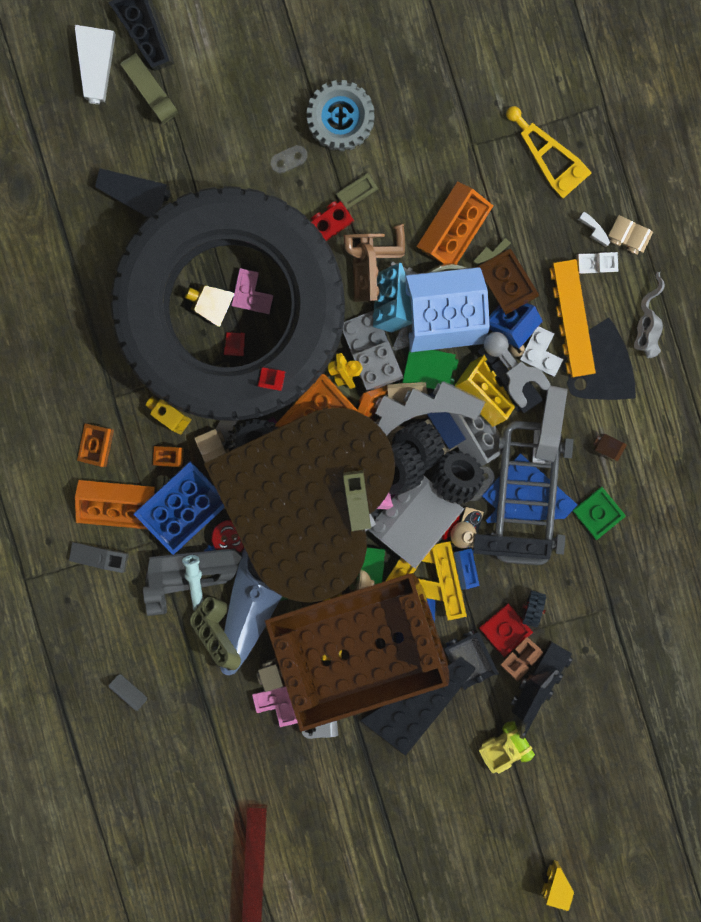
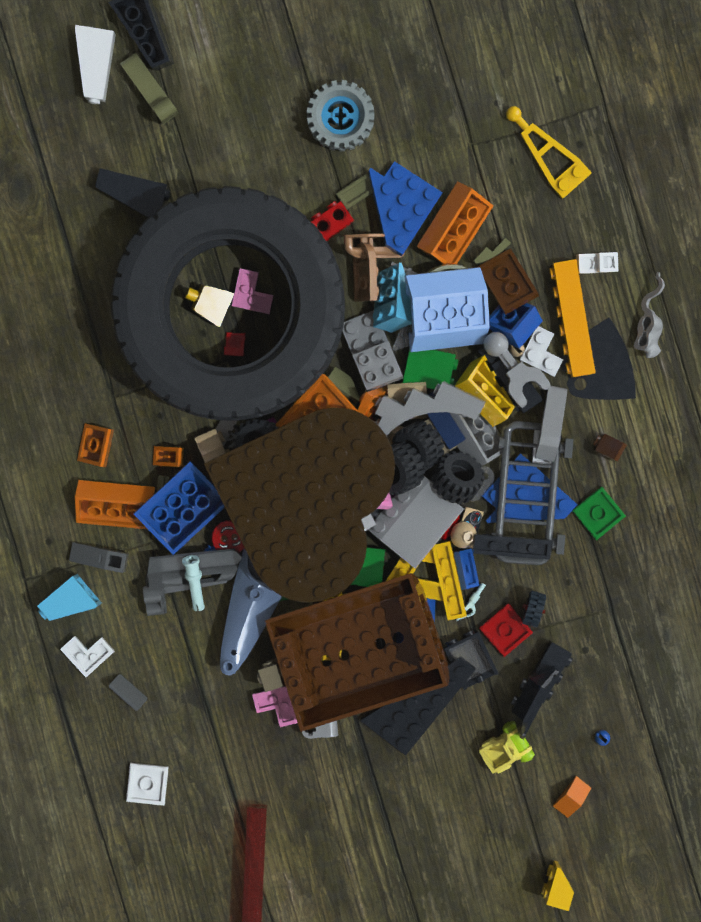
(69, 599): none -> medium azure slope
(87, 659): none -> white plate
(147, 784): none -> white tile
(173, 418): yellow torso -> none
(206, 625): olive beam -> none
(271, 379): red panel -> none
(288, 158): clear plate -> none
(344, 370): yellow hips -> none
(357, 500): olive slope -> none
(361, 581): tan brick -> none
(401, 204): none -> blue wing
(473, 599): none -> light aqua hand
(529, 654): nougat piece -> none
(572, 797): none -> orange slope
(598, 233): white slope -> none
(605, 734): none -> blue hinge
(630, 234): tan brick -> none

